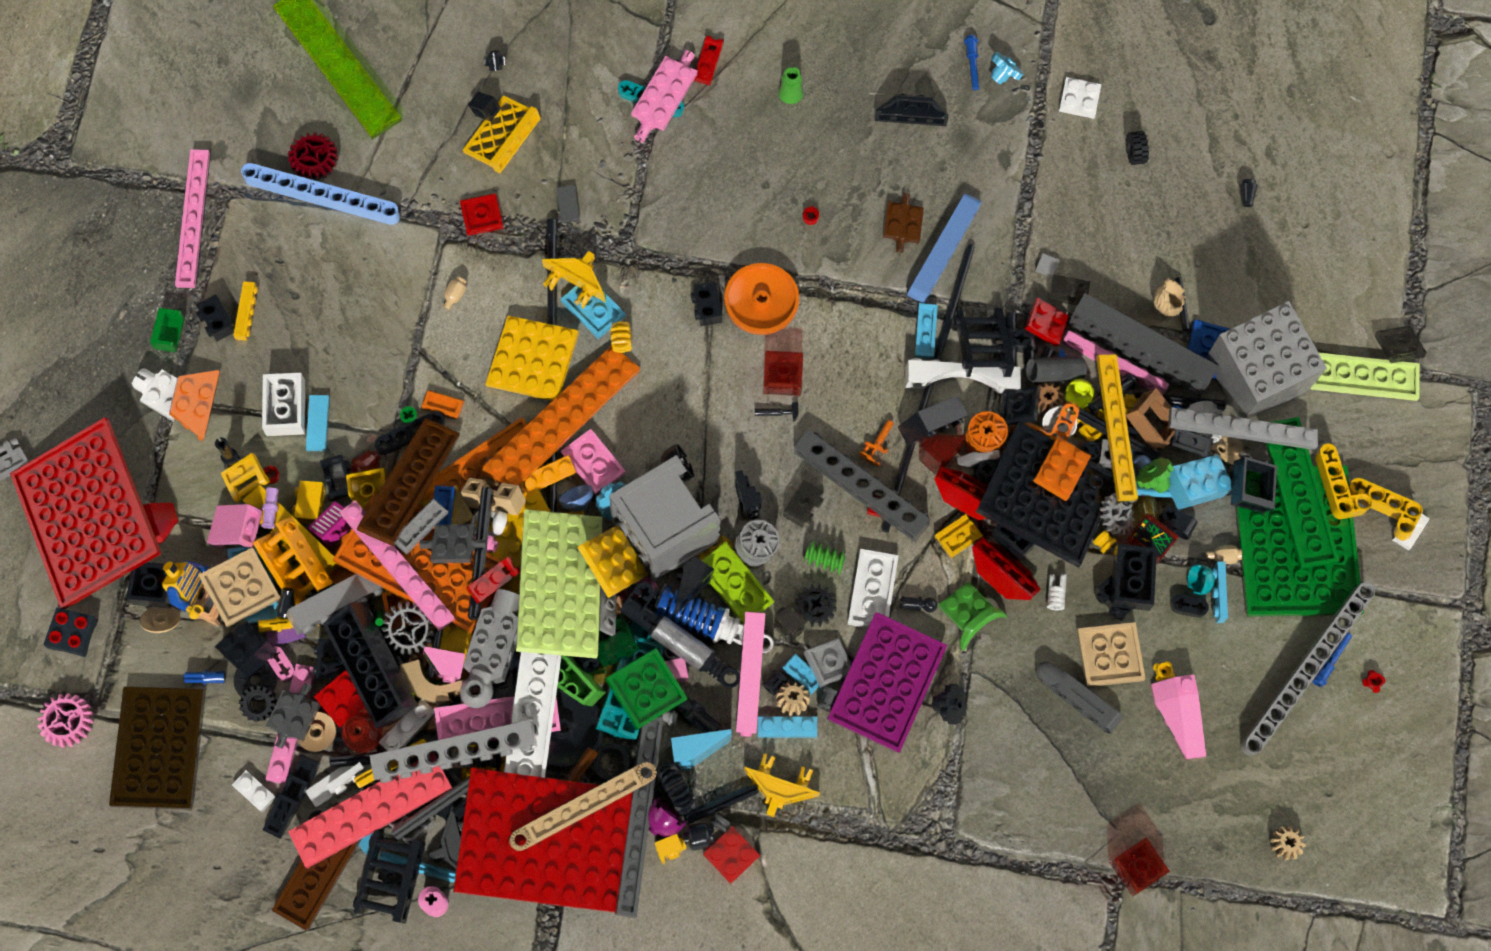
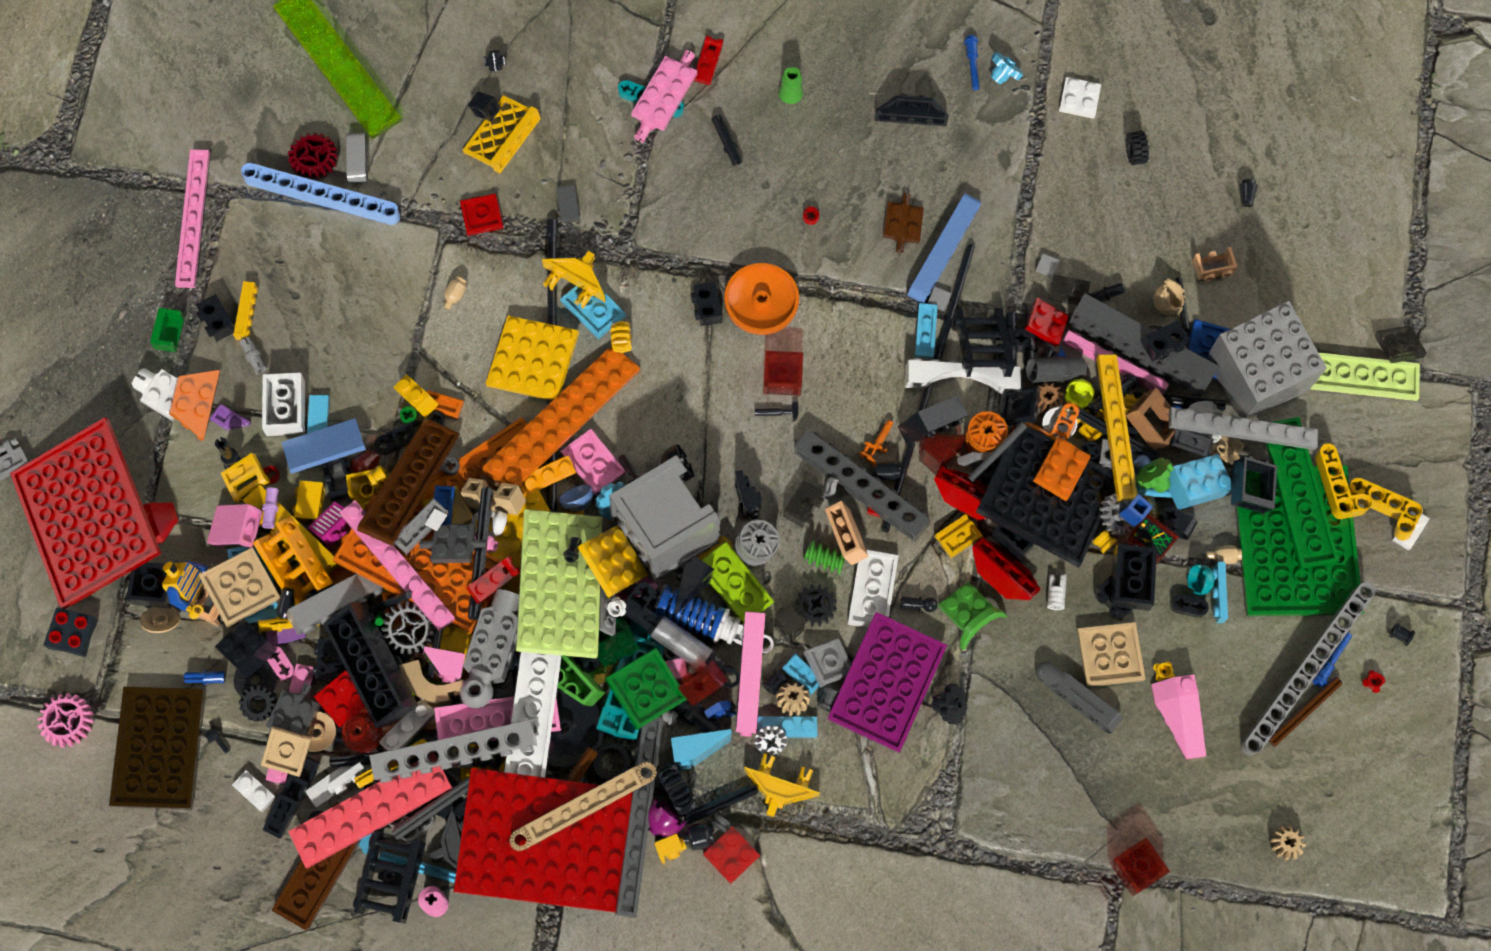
(214, 736): none -> black hand
(228, 419): none -> medium lavender tile
(253, 355): none -> light grey pin
(286, 751): none -> tan tile
(323, 446): none -> medium blue tile
(356, 157): none -> light grey beam
(377, 477): none -> yellow wheel
(390, 602): none -> black bar
(416, 396): none -> yellow brick
(435, 519): none -> white sticker
(455, 469): none -> dark grey bush
(571, 554): none -> black pin
(613, 610): none -> white plate
(628, 467): none -> black piece
(702, 682): none -> clear red brick
(720, 710): none -> blue plate
(730, 146): none -> black pin
(768, 733): none -> light grey gear
(830, 487): none -> light grey piece
(846, 532): none -> light nougat brick
(887, 470): none -> black brick
(940, 298): none -> light grey tile
(997, 452): none -> dark grey bar
(1109, 292): none -> black axle
(1136, 510): none -> blue brick
(1163, 338): none -> black brick
(1215, 265): none -> light nougat window
(1305, 711): none -> reddish brown axle
(1402, 634): none -> black bush

